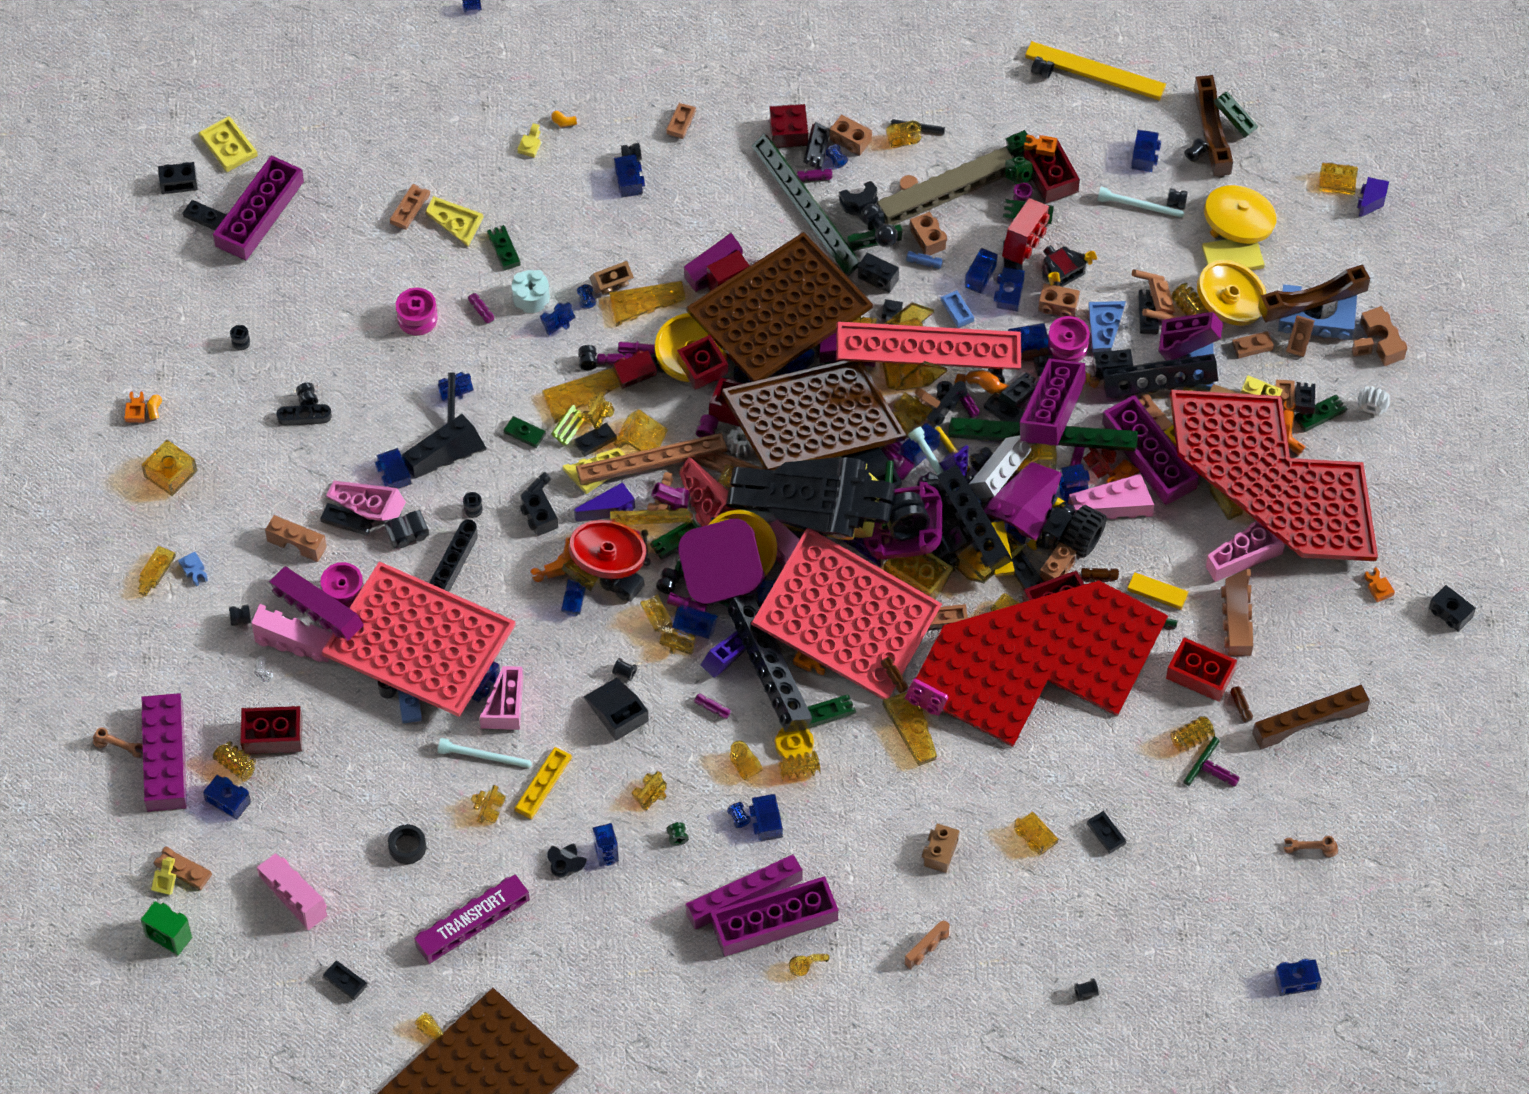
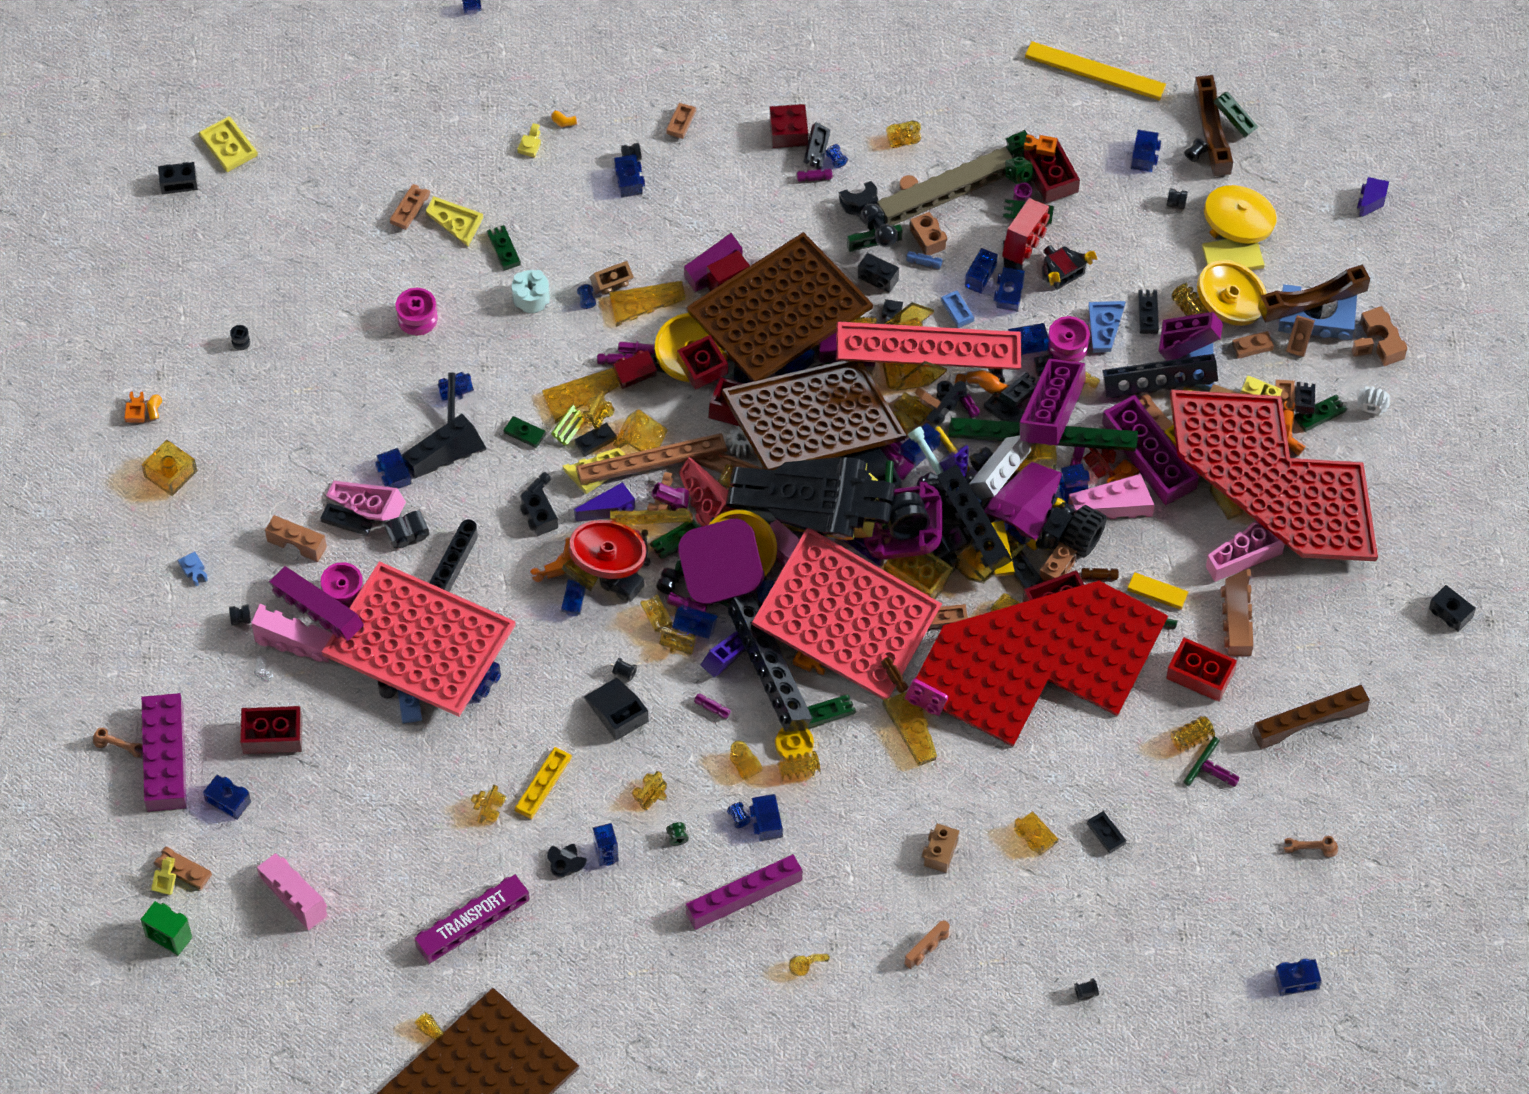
(155, 569): clear yellow hinge -> none
(203, 215): black hinge -> none
(235, 760): clear yellow piece -> none
(258, 208): magenta brick -> none
(306, 394): black wheel -> none
(317, 408): black beam -> none
(345, 980): black plate -> none
(404, 830): black tyre -> none
(446, 746): light aqua piece -> none
(472, 504): black wheel -> none
(481, 308): magenta axle -> none
(505, 701): bright pink wedge -> none
(559, 318): clear blue hips -> none
(587, 357): black wheel -> none
(707, 426): magenta wheel -> none
(774, 916): magenta brick -> none
(806, 204): plate -> none
(850, 135): nougat brick -> none
(924, 127): black bar -> none
(1029, 355): reddish brown axle -> none
(1042, 67): black wheel -> none
(1059, 298): nougat brick -> none
(1106, 195): light aqua piece -> none
(1110, 359): black brick -> none
(1160, 295): nougat plate -> none
(1241, 704): reddish brown axle -> none
(1338, 178): clear yellow bracket -> none
(1379, 587): orange plate -> none

